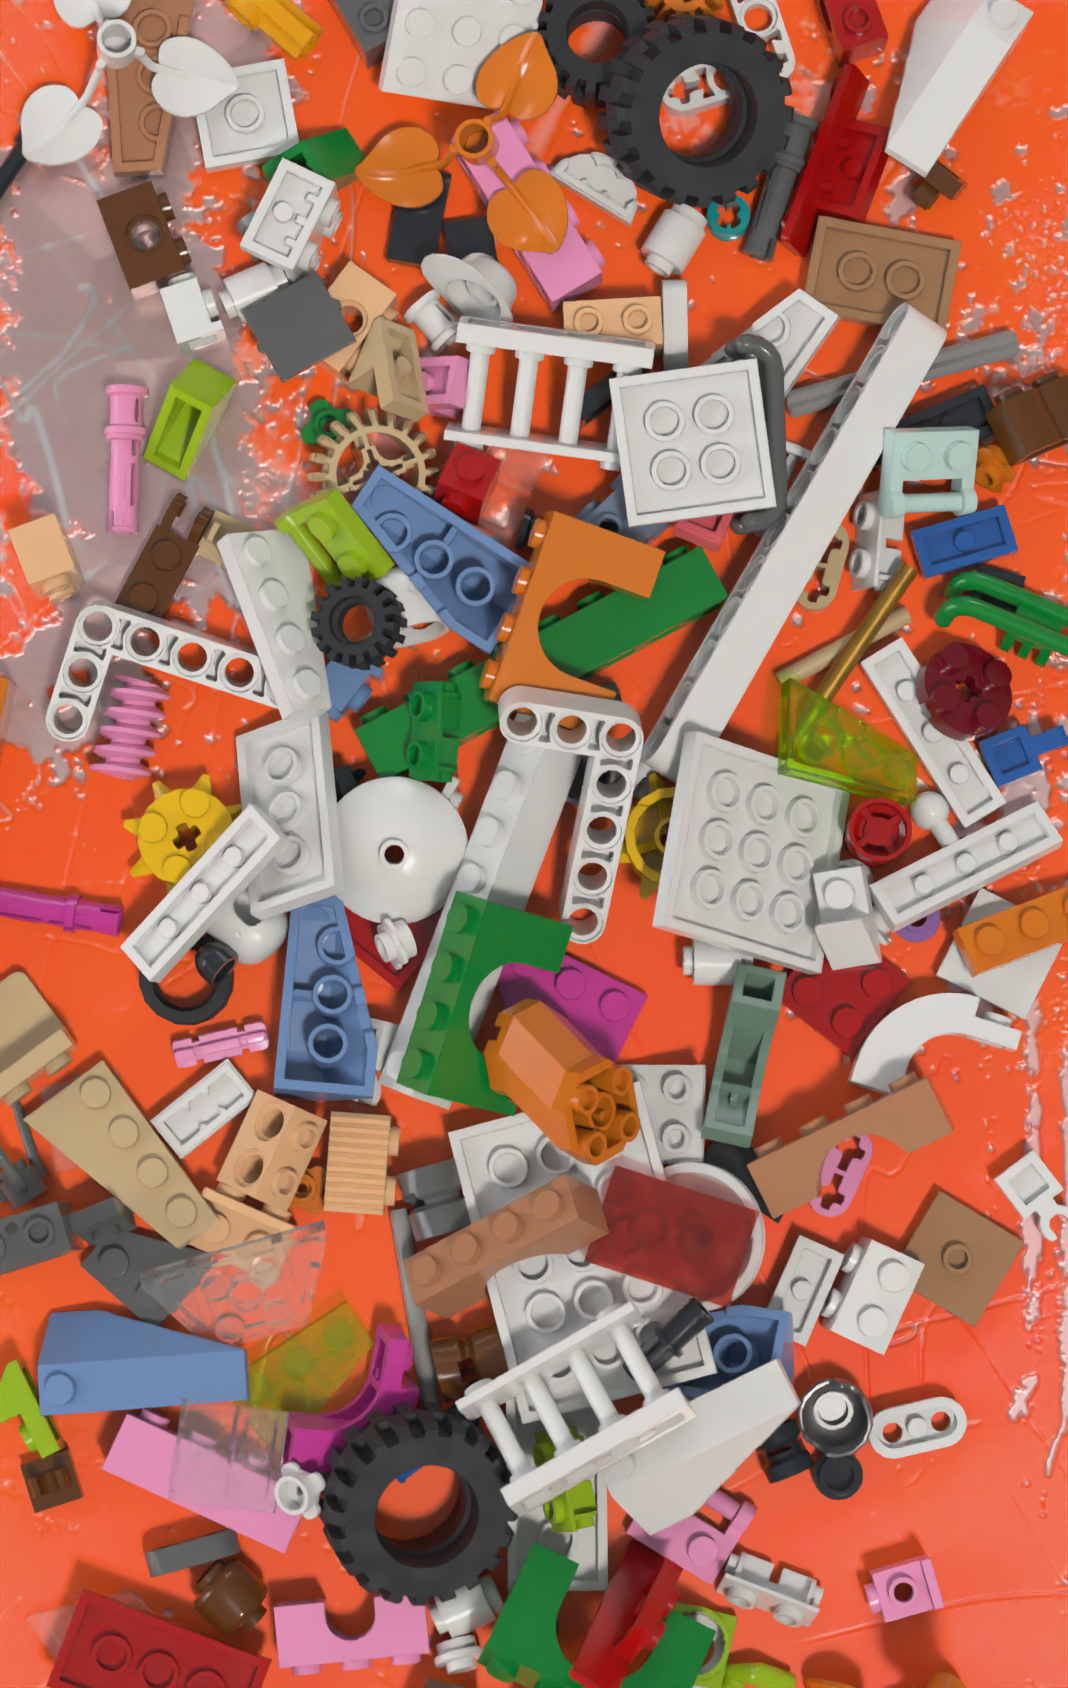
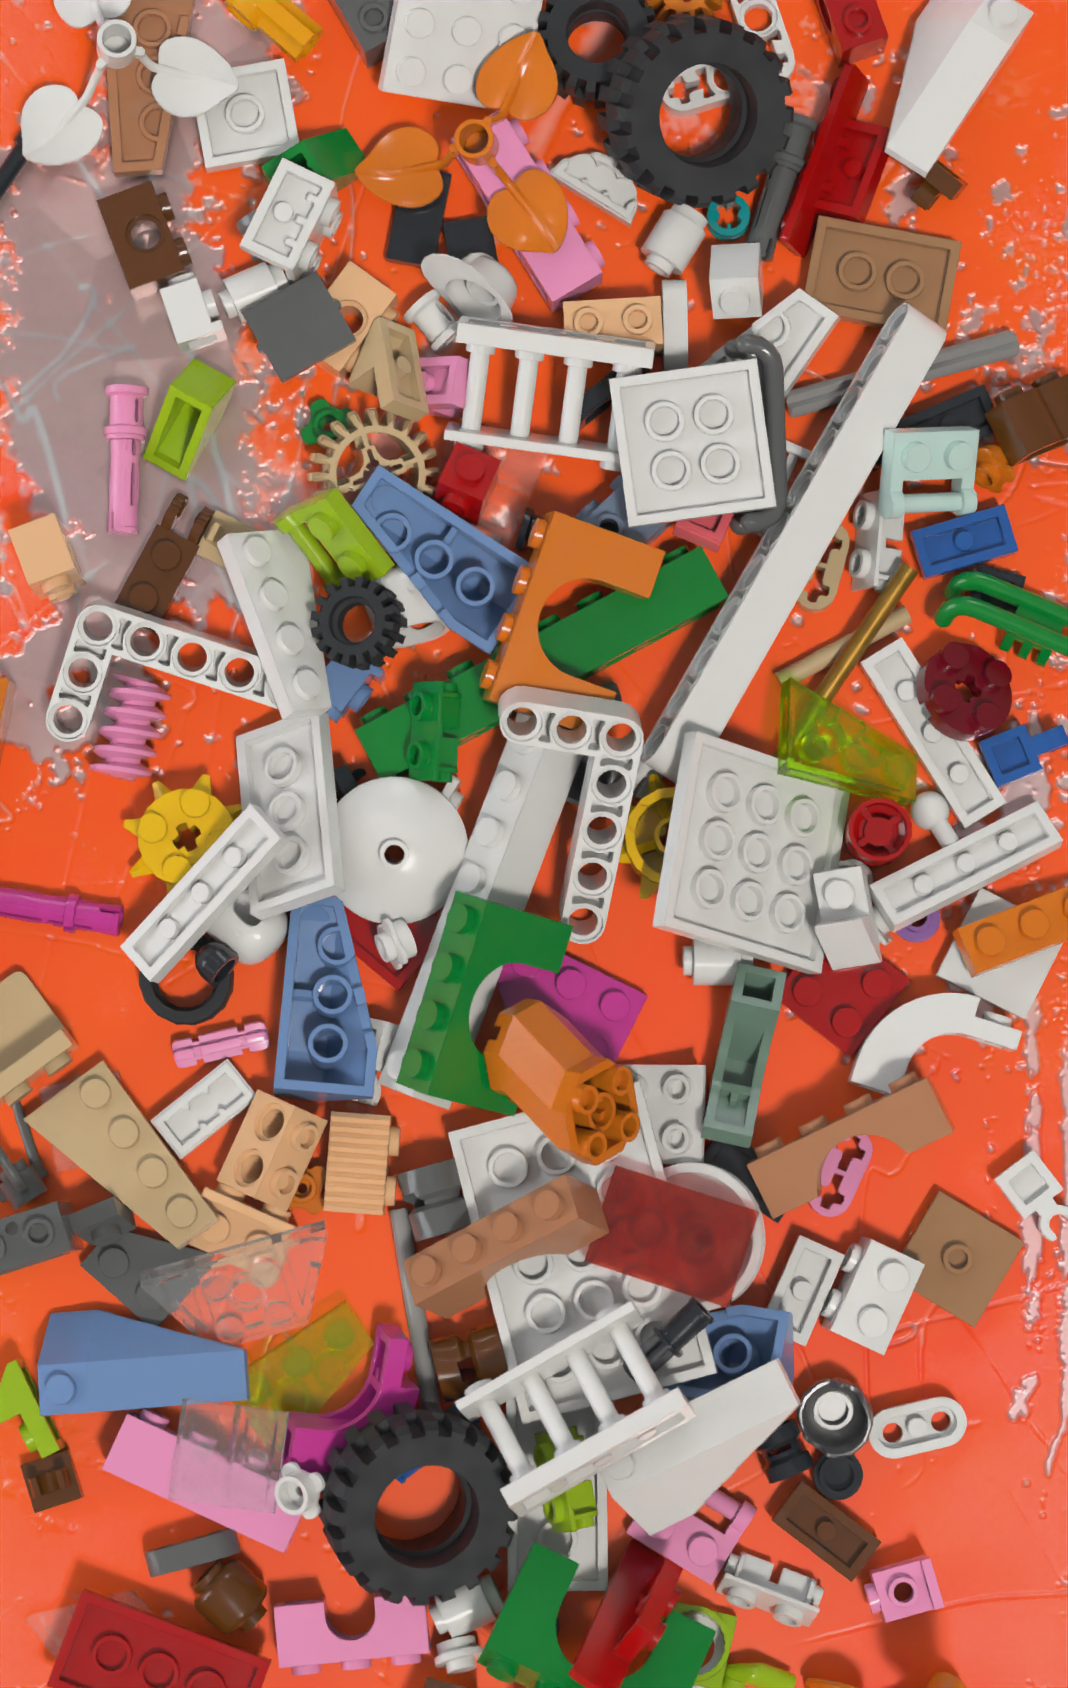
(736, 280): none -> white brick
(826, 1530): none -> reddish brown plate

